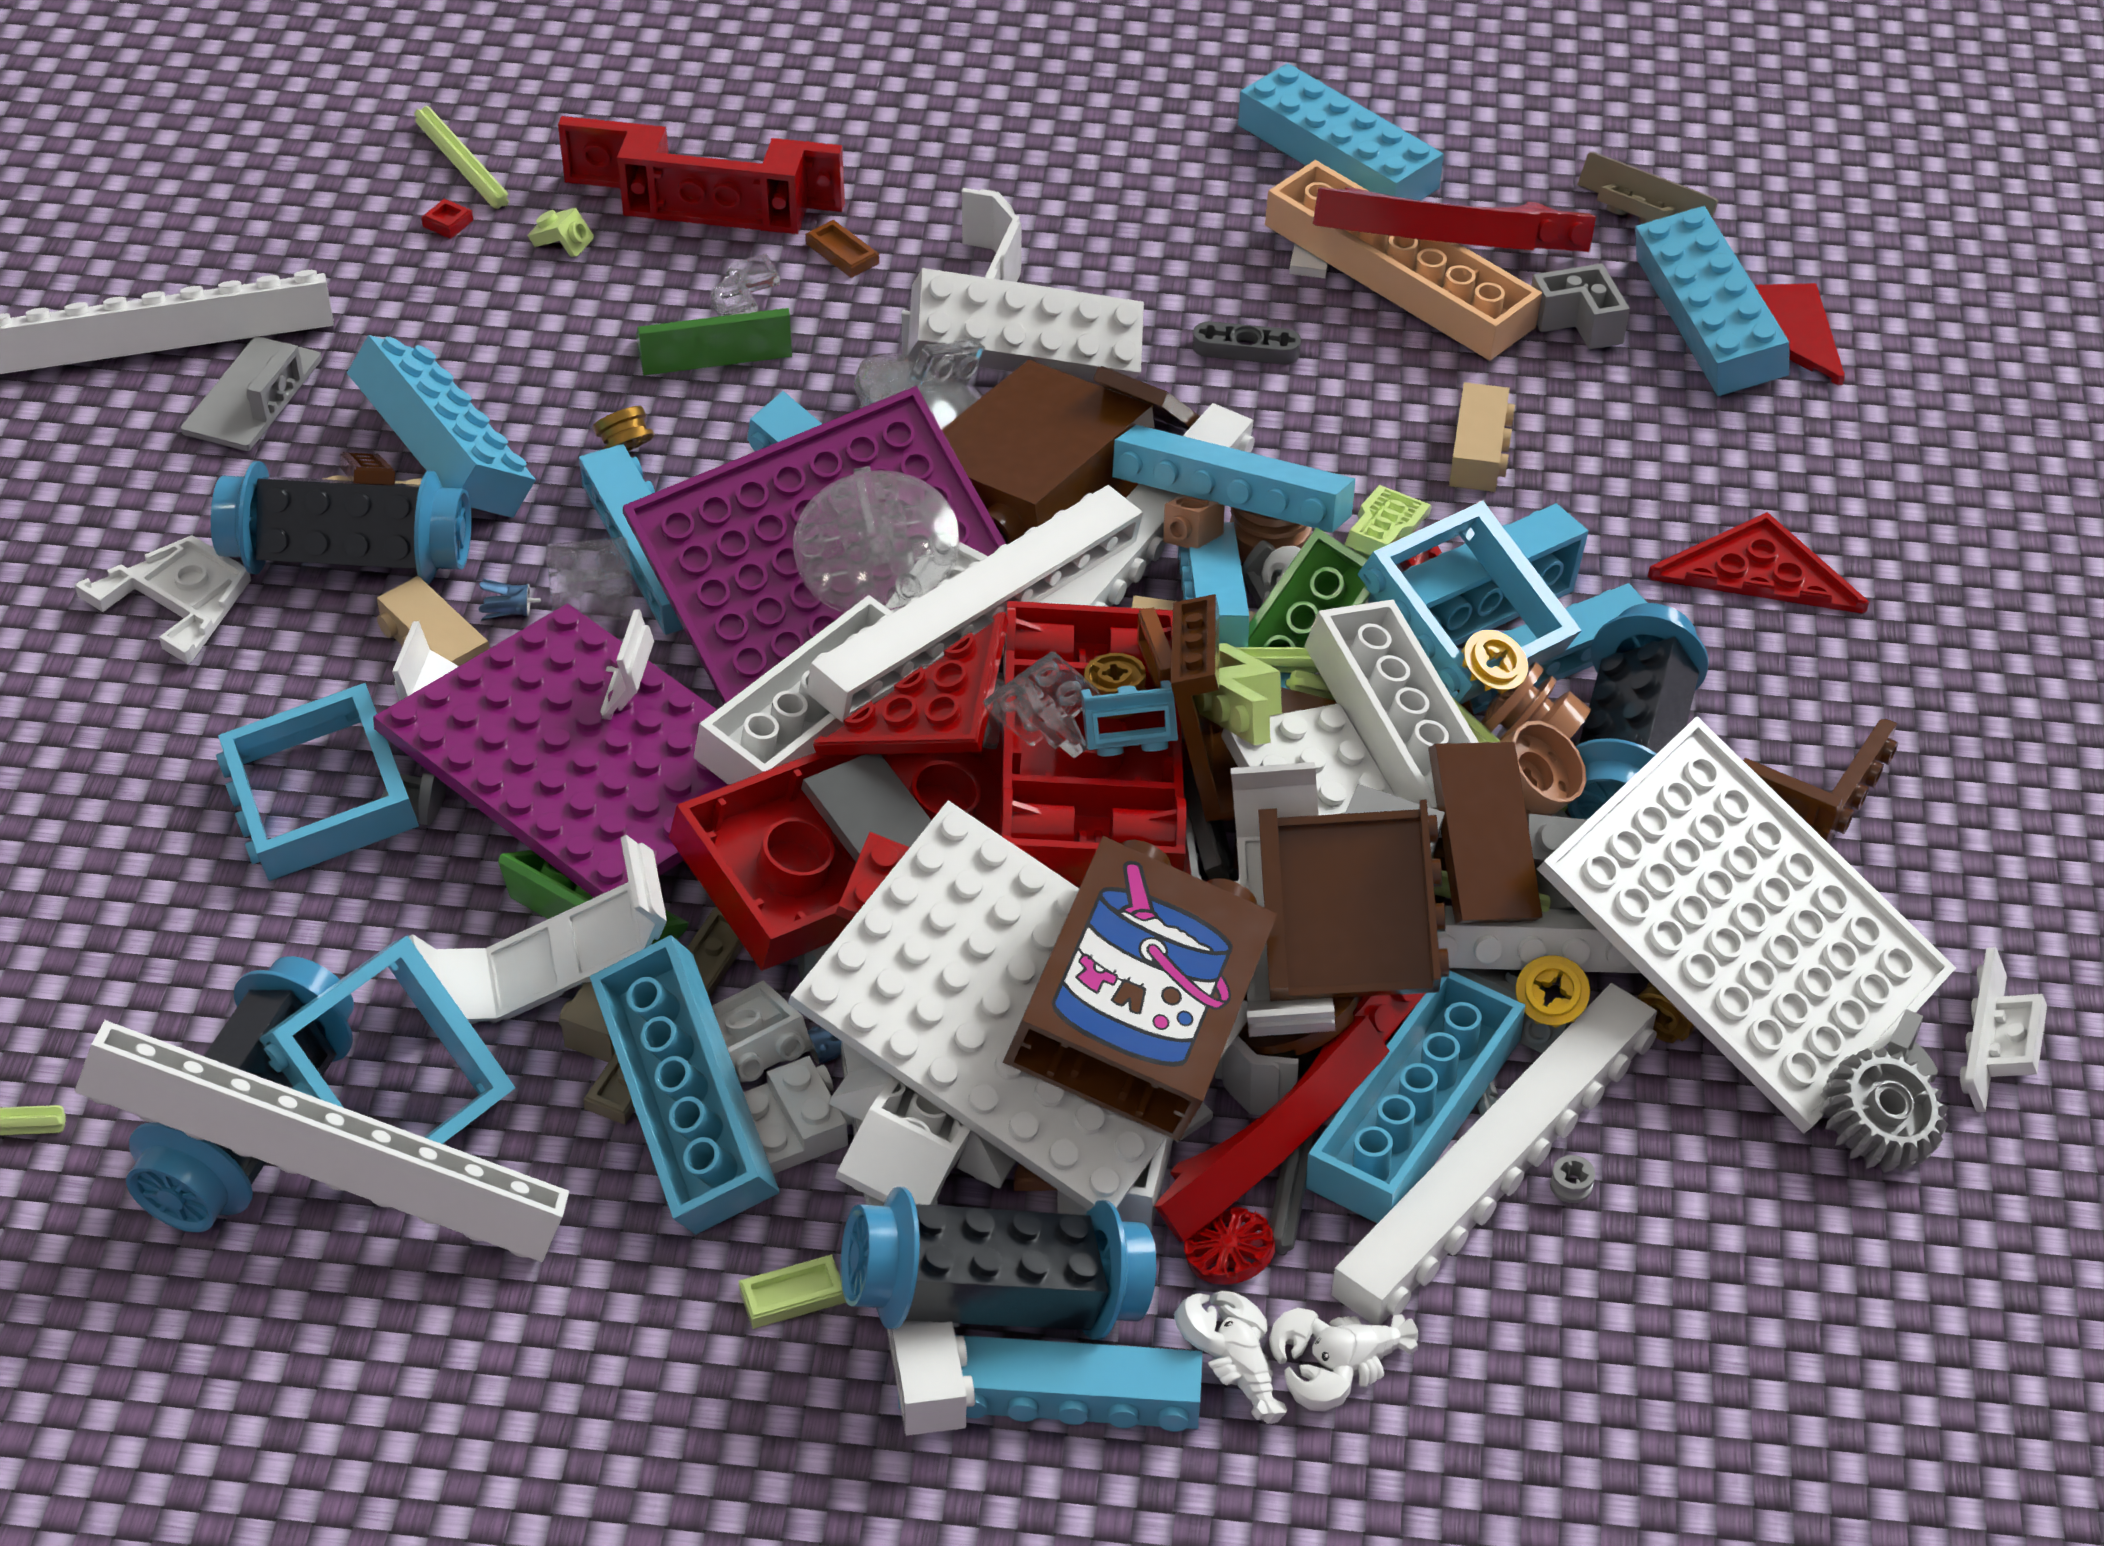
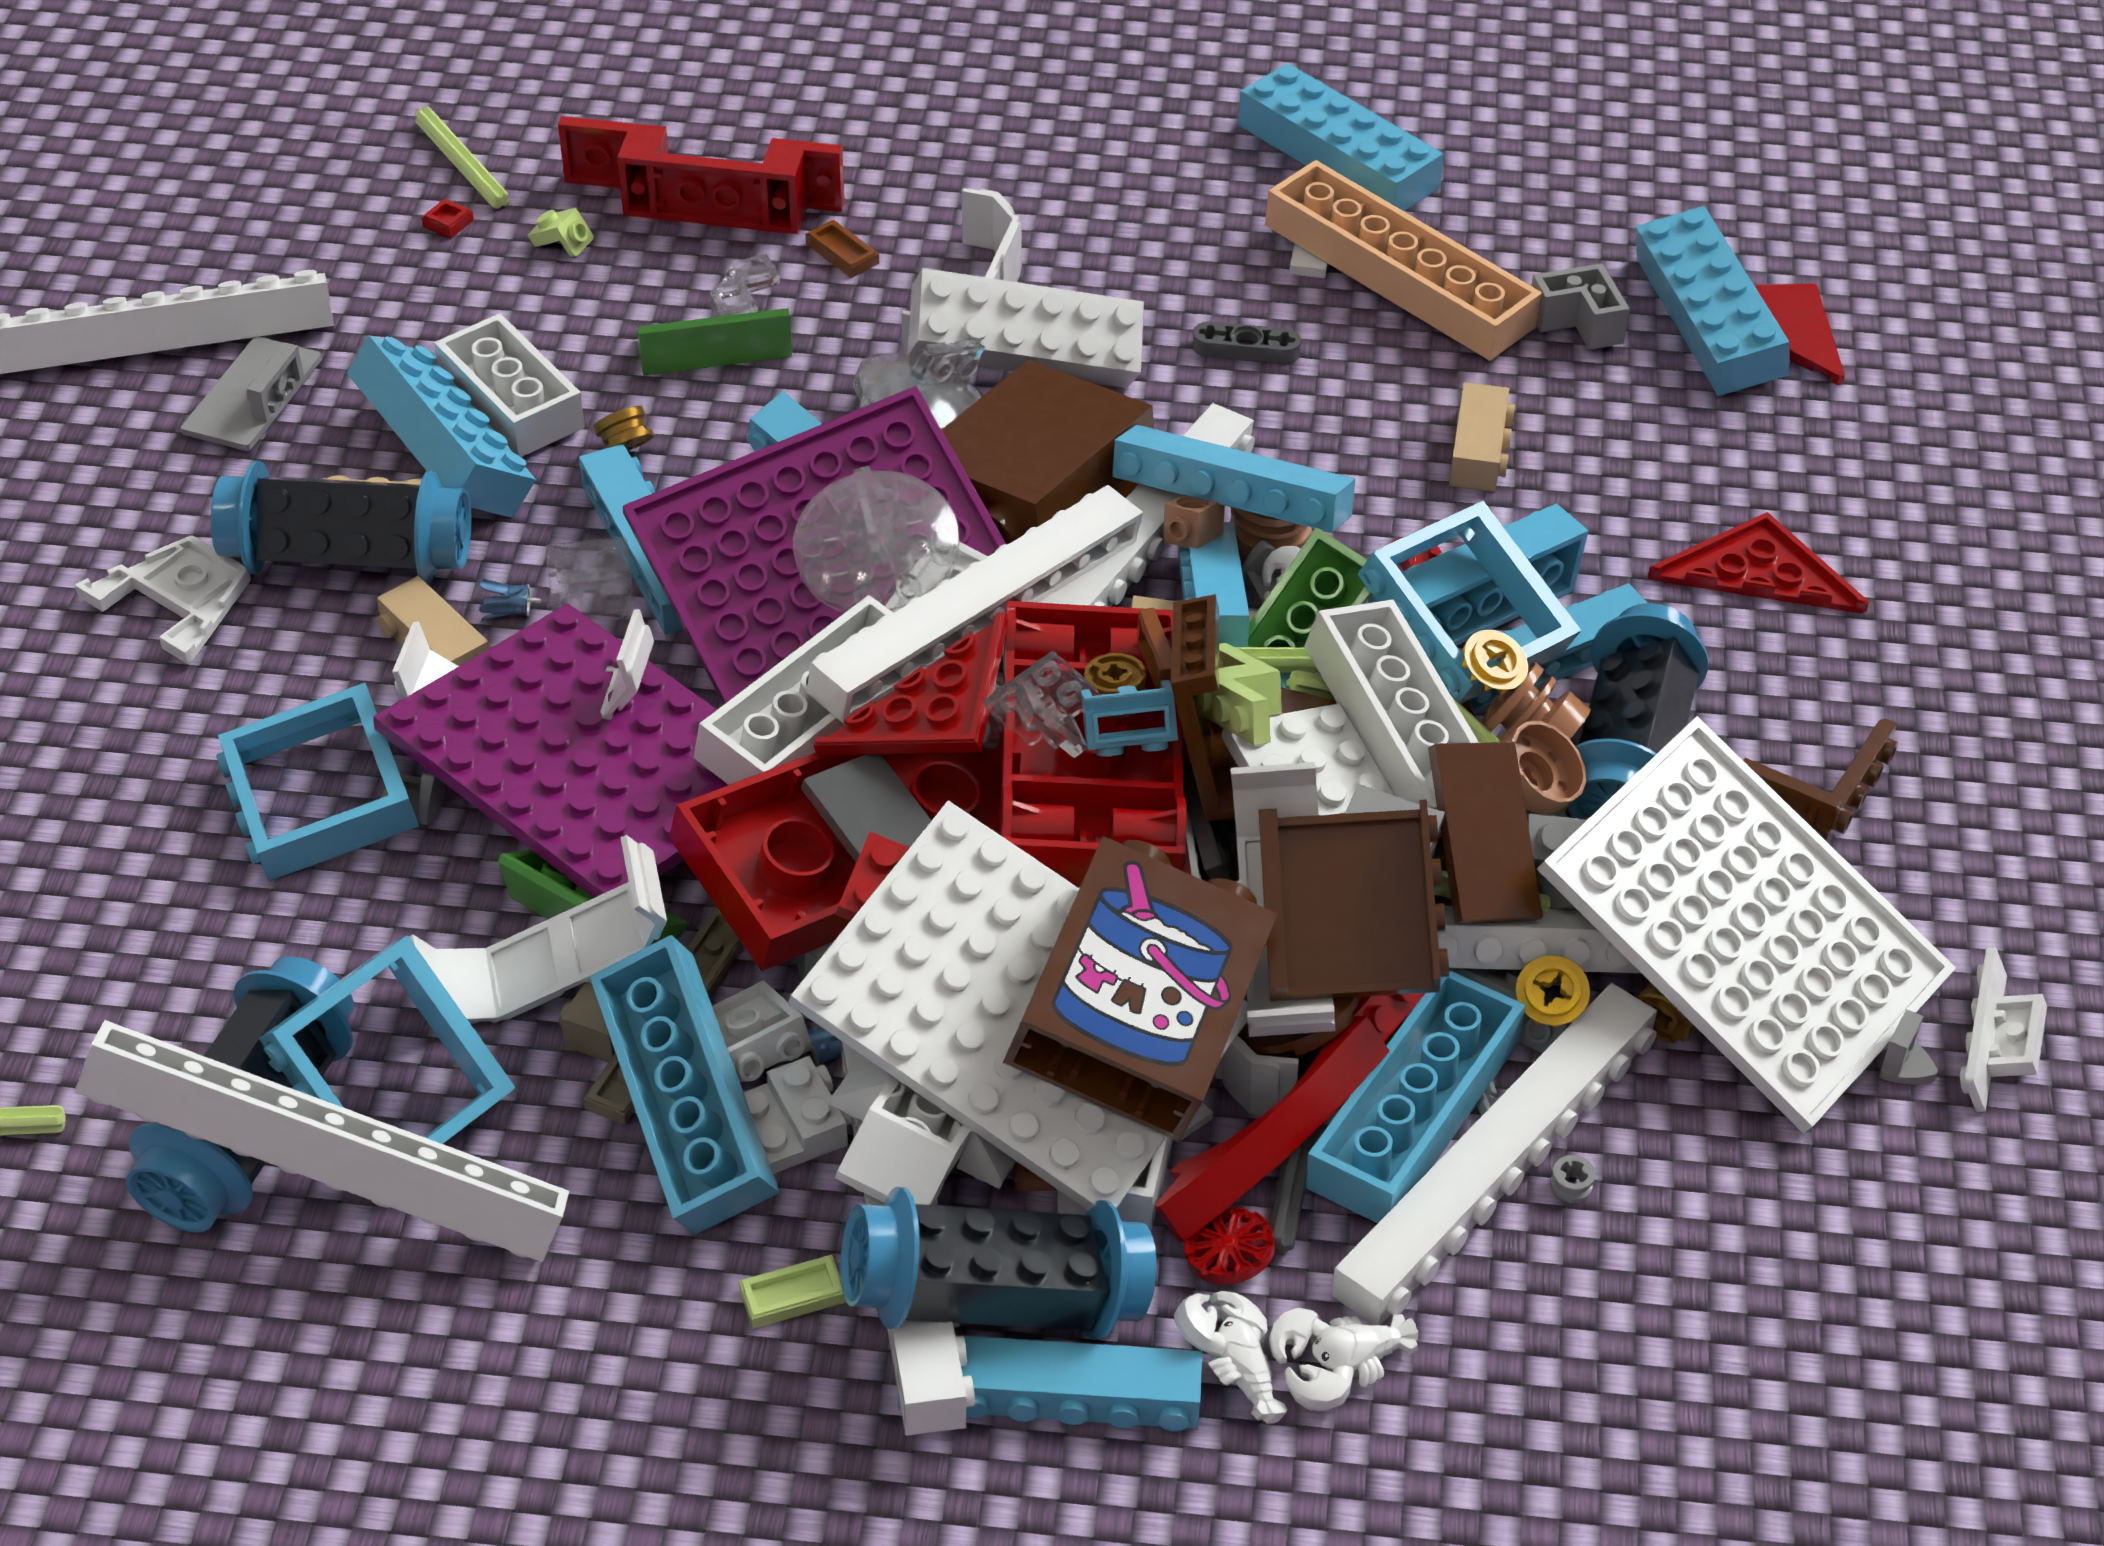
(367, 468): reddish brown tile -> none
(512, 384): none -> white brick
(1165, 406): reddish brown tile -> none
(1385, 519): yellowish green piece -> none
(1506, 227): red slope -> none
(1639, 191): dark tan bracket -> none
(1884, 1110): light grey gear -> none

